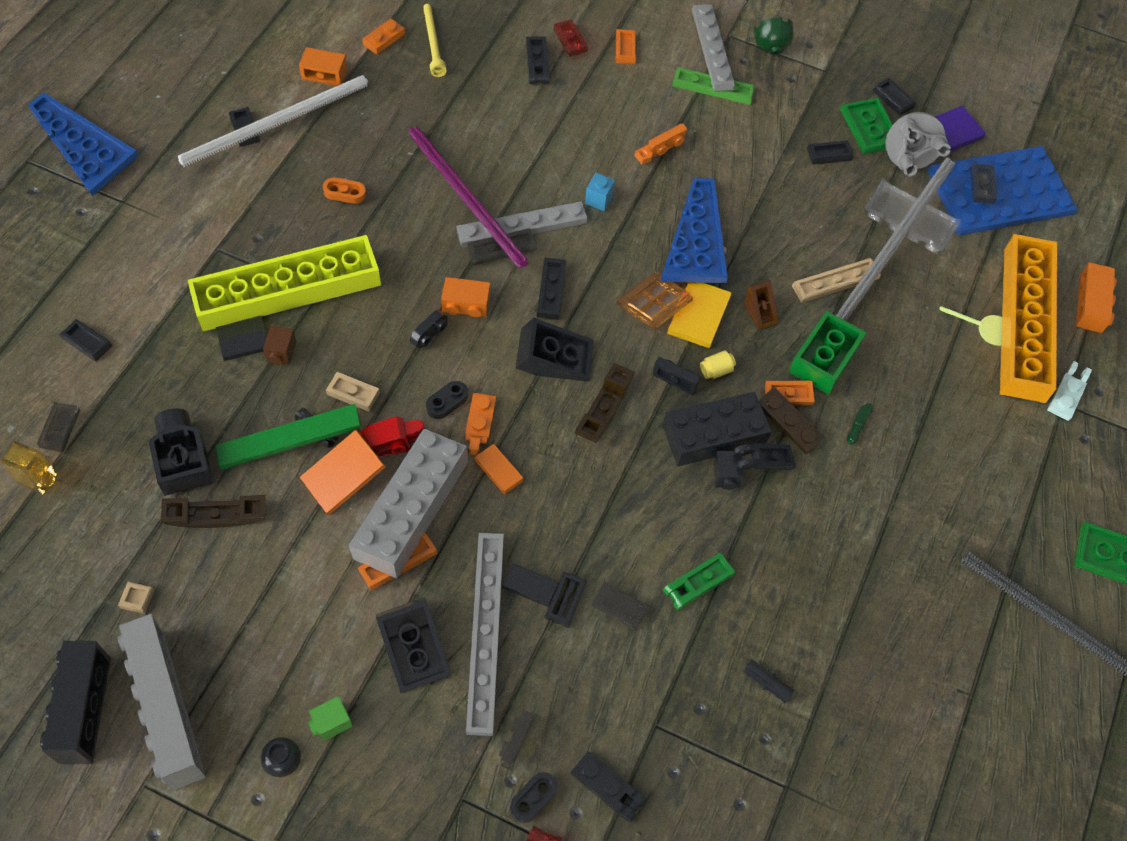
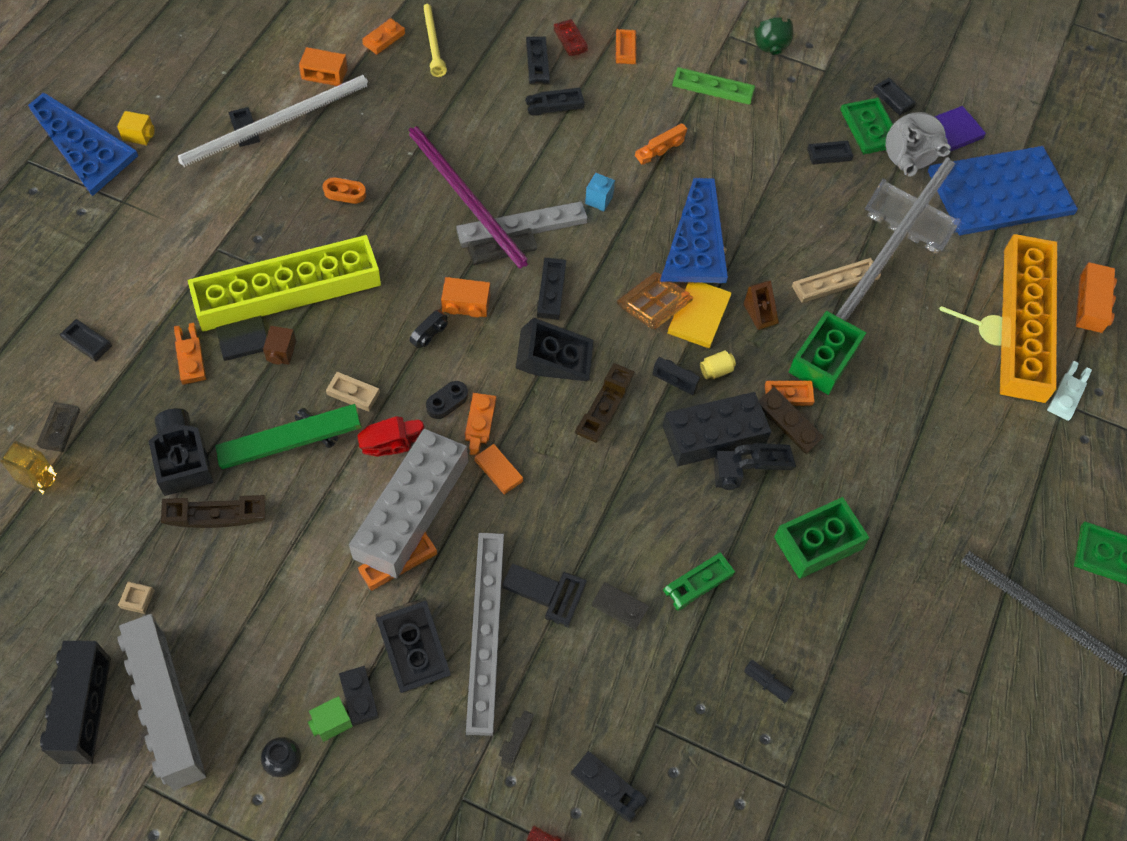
(135, 128): none -> yellow brick
(189, 356): none -> orange hinge
(342, 472): orange tile -> none
(358, 695): none -> black plate
(533, 797): black plate -> none
(555, 101): none -> black hinge
(713, 48): light grey plate -> none
(821, 537): none -> green brick
(858, 424): dark green piece -> none
(983, 184): clear smoke plate -> none

